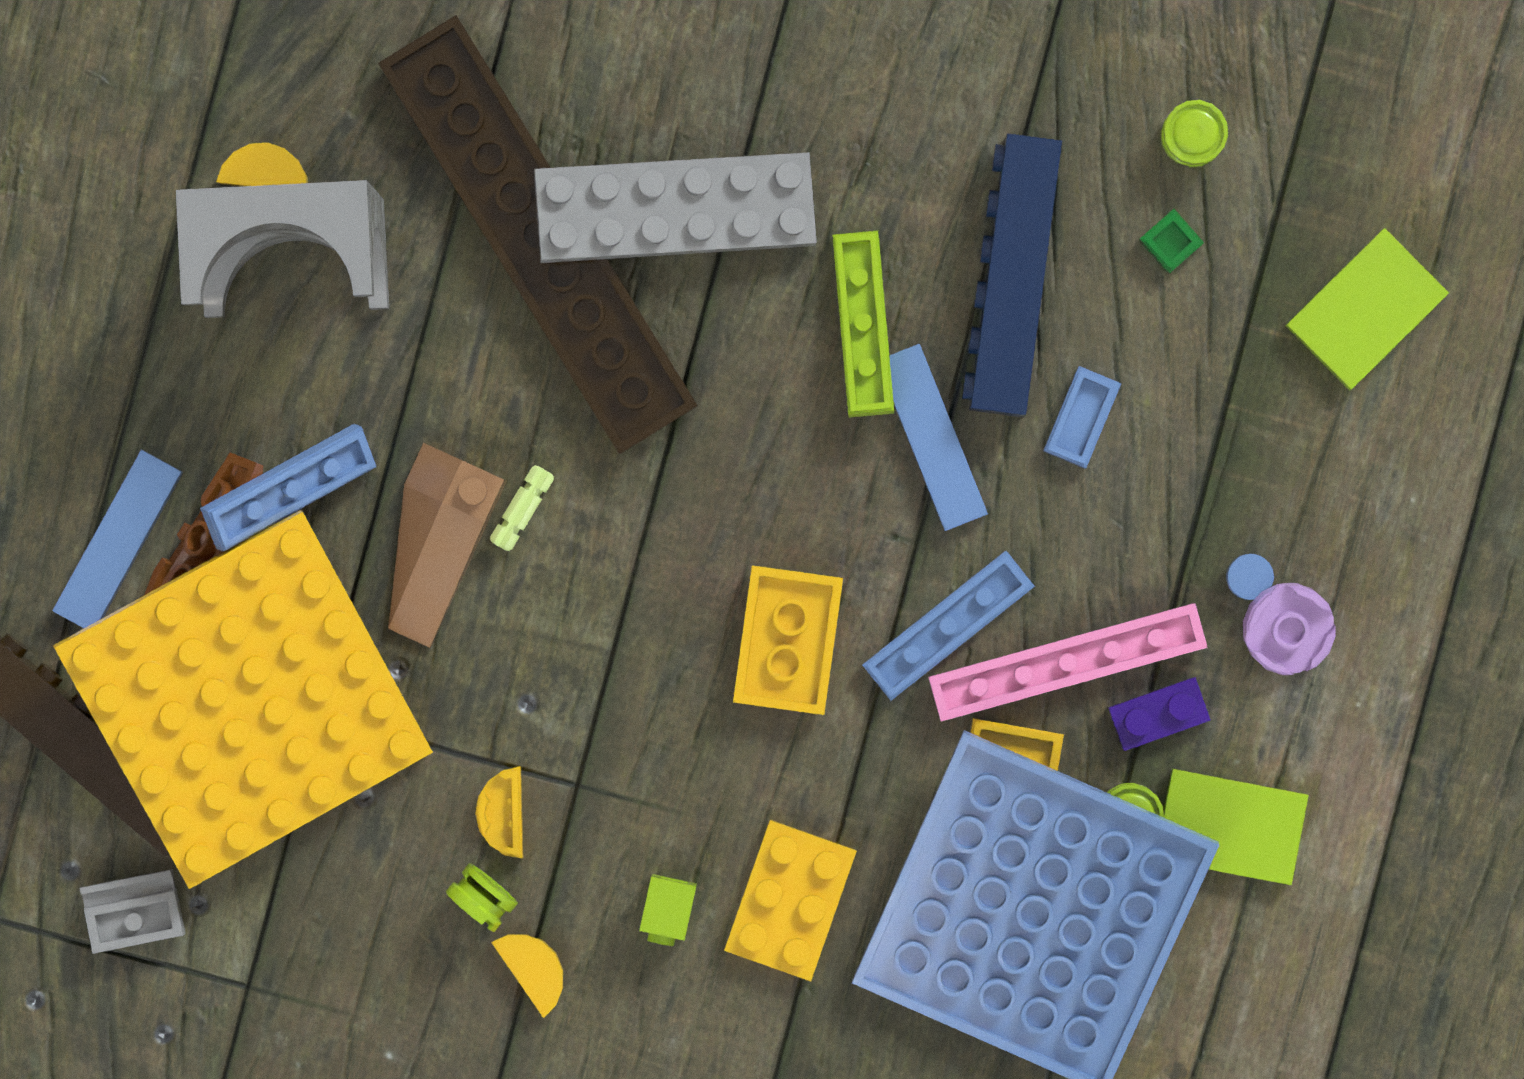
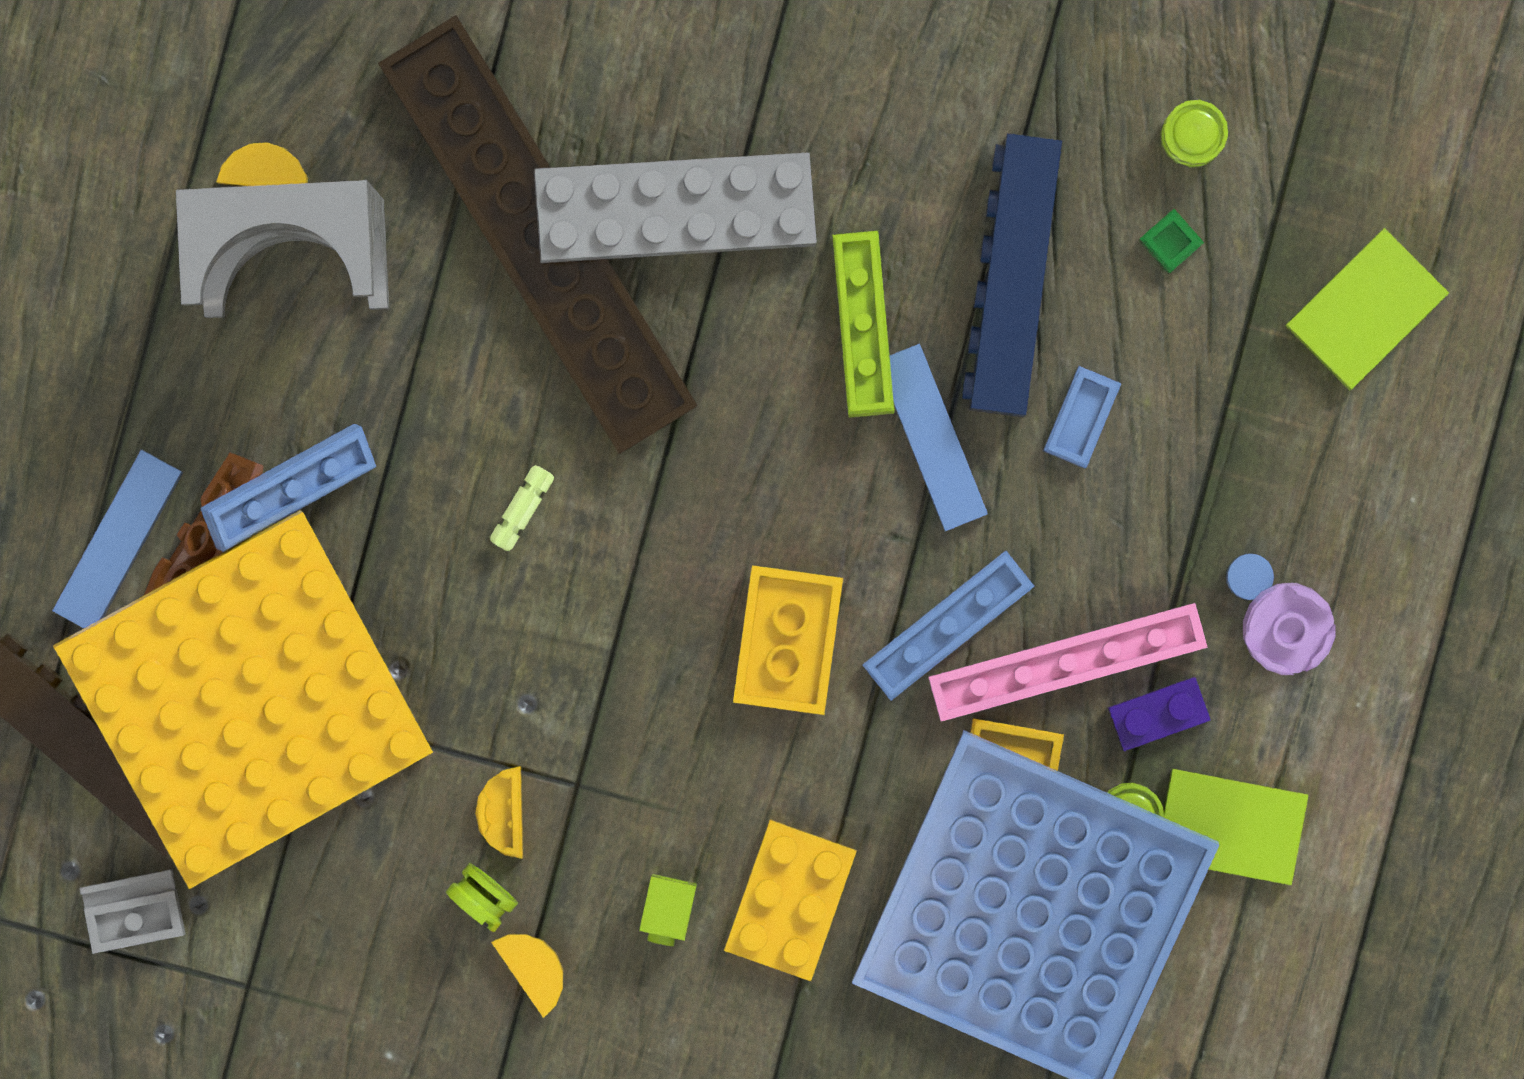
(439, 530): medium nougat wedge -> none

